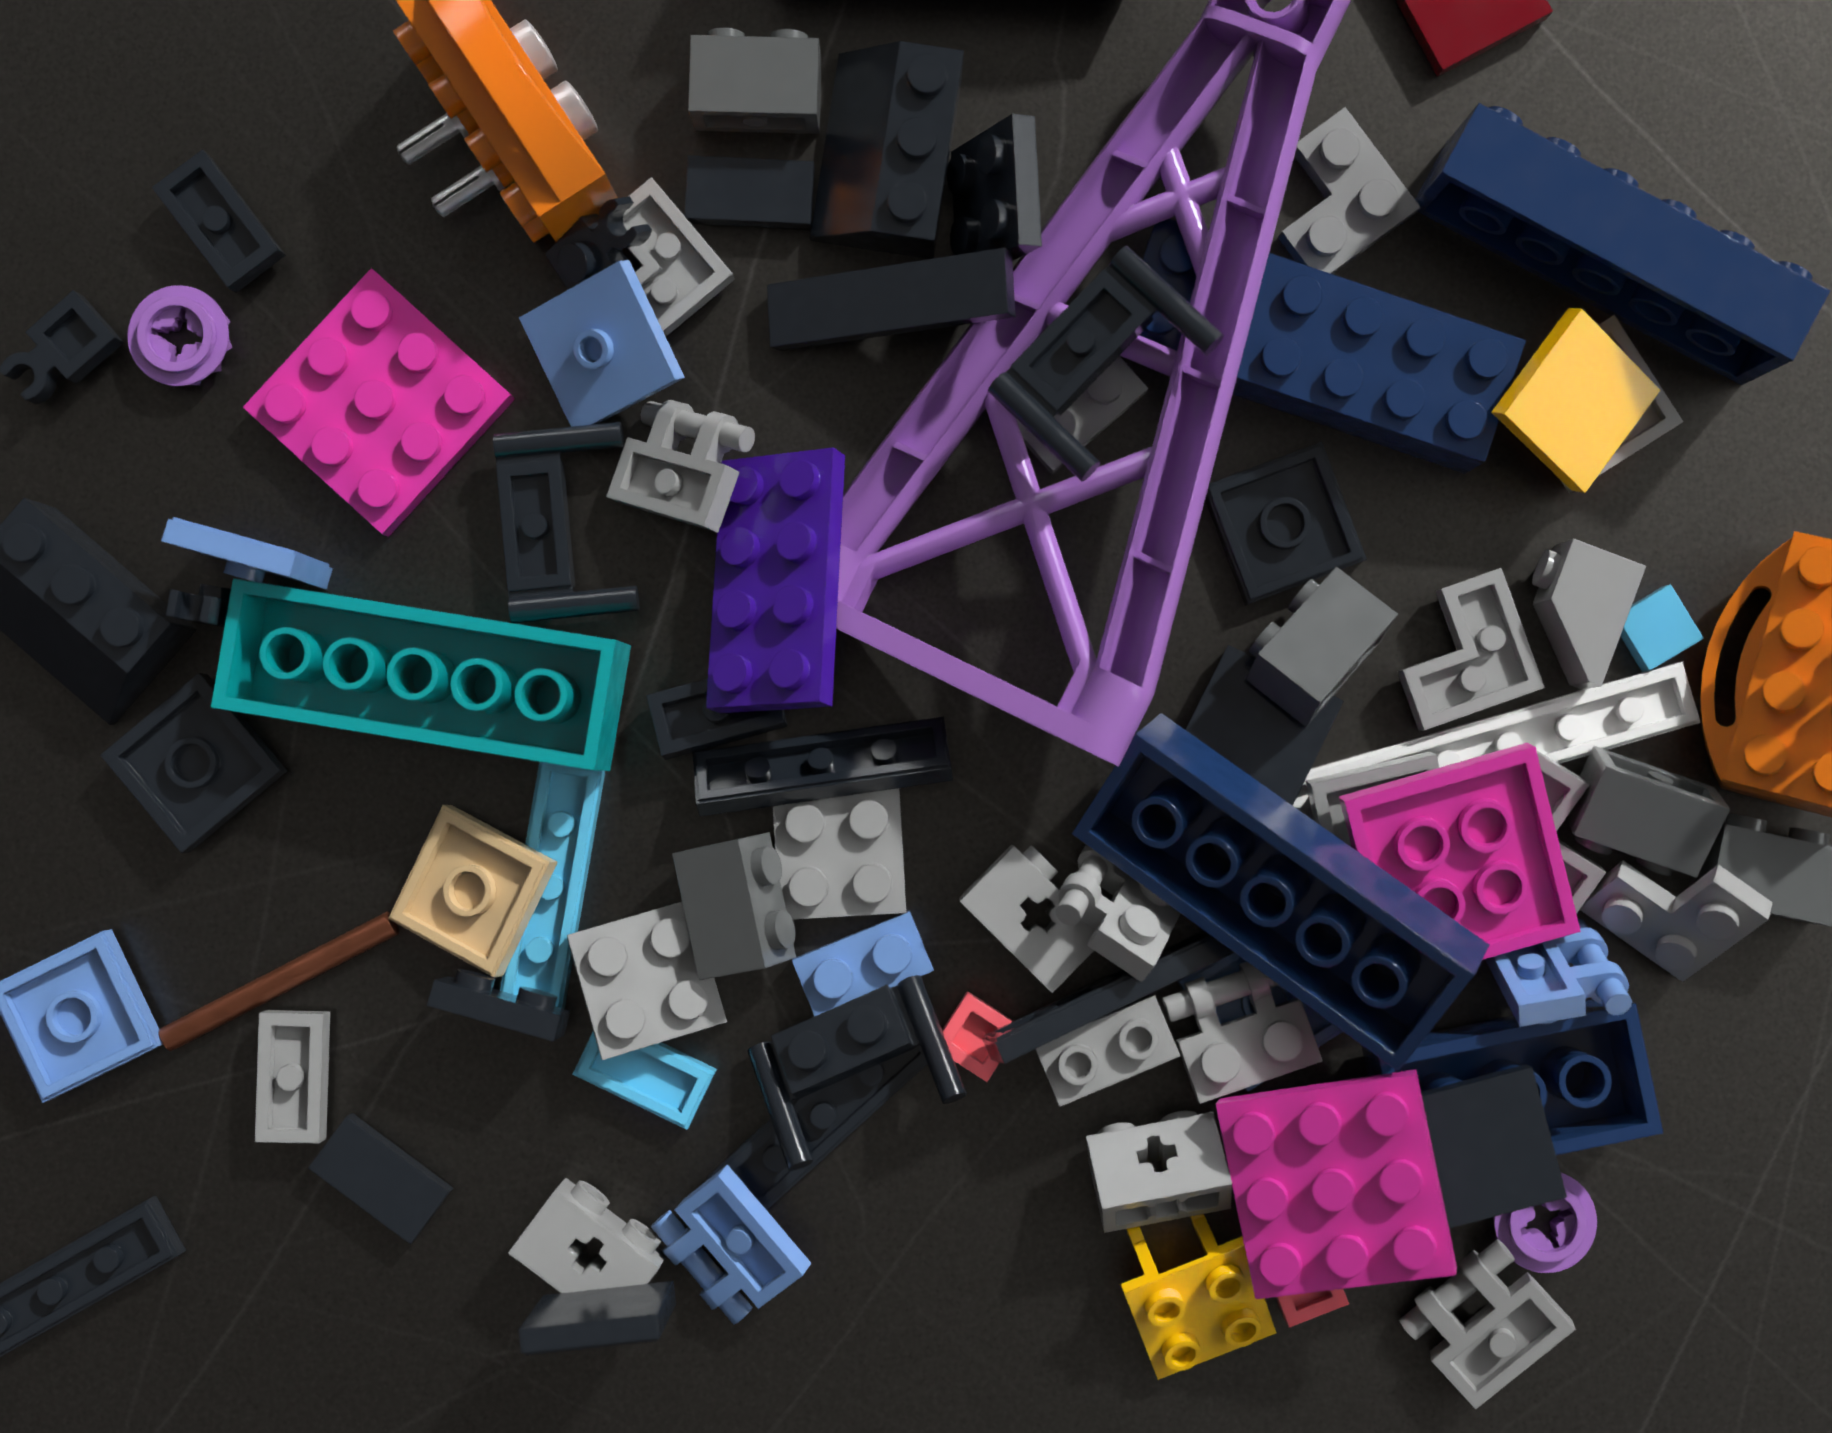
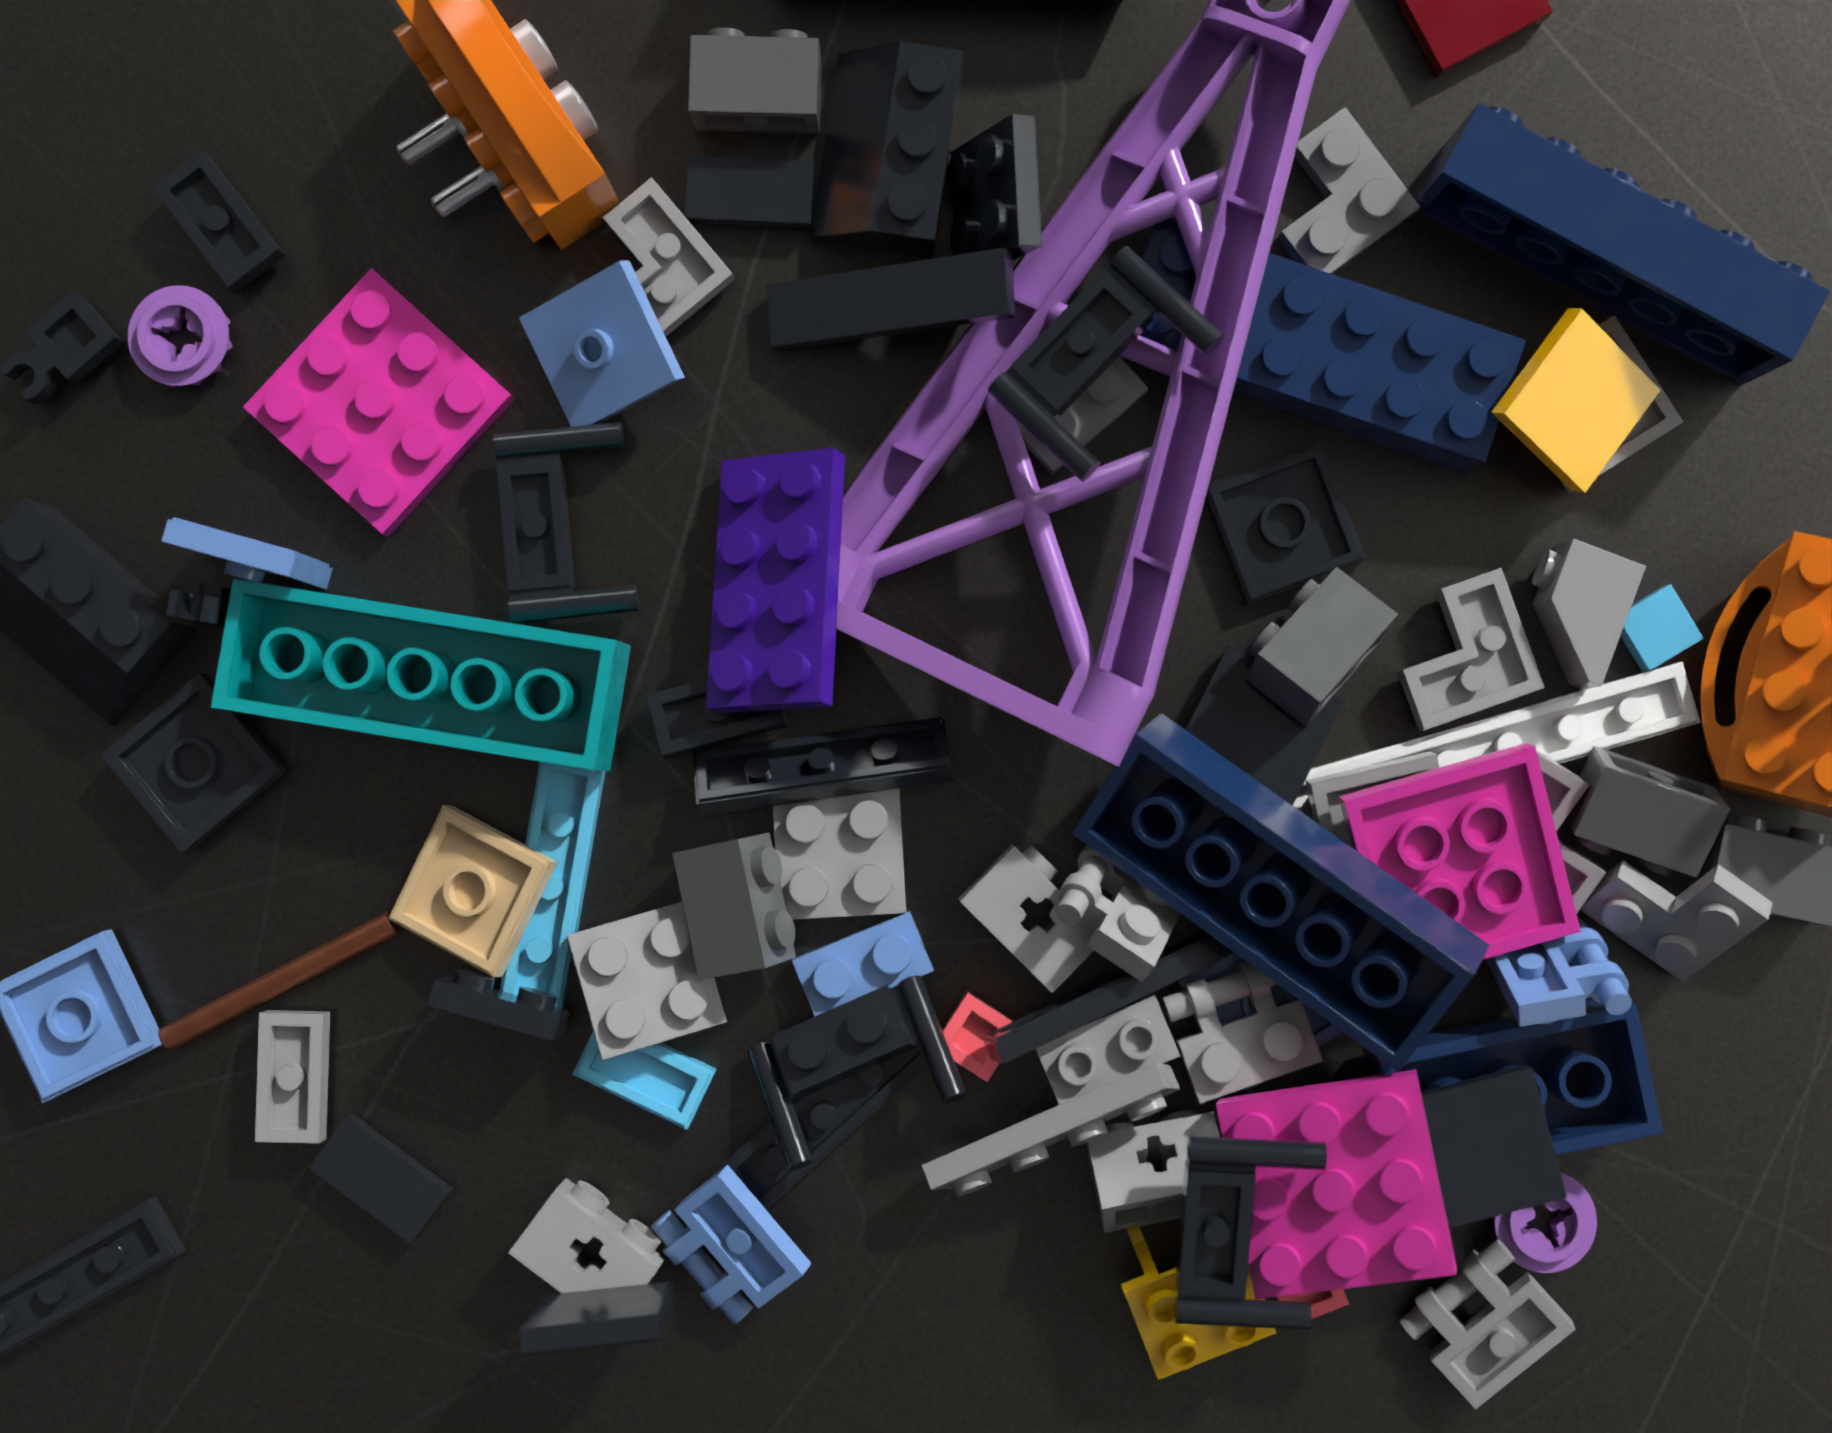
(595, 243): black plate -> none
(675, 483): light grey plate -> none
(1077, 1119): none -> light grey plate
(1218, 1231): none -> black plate

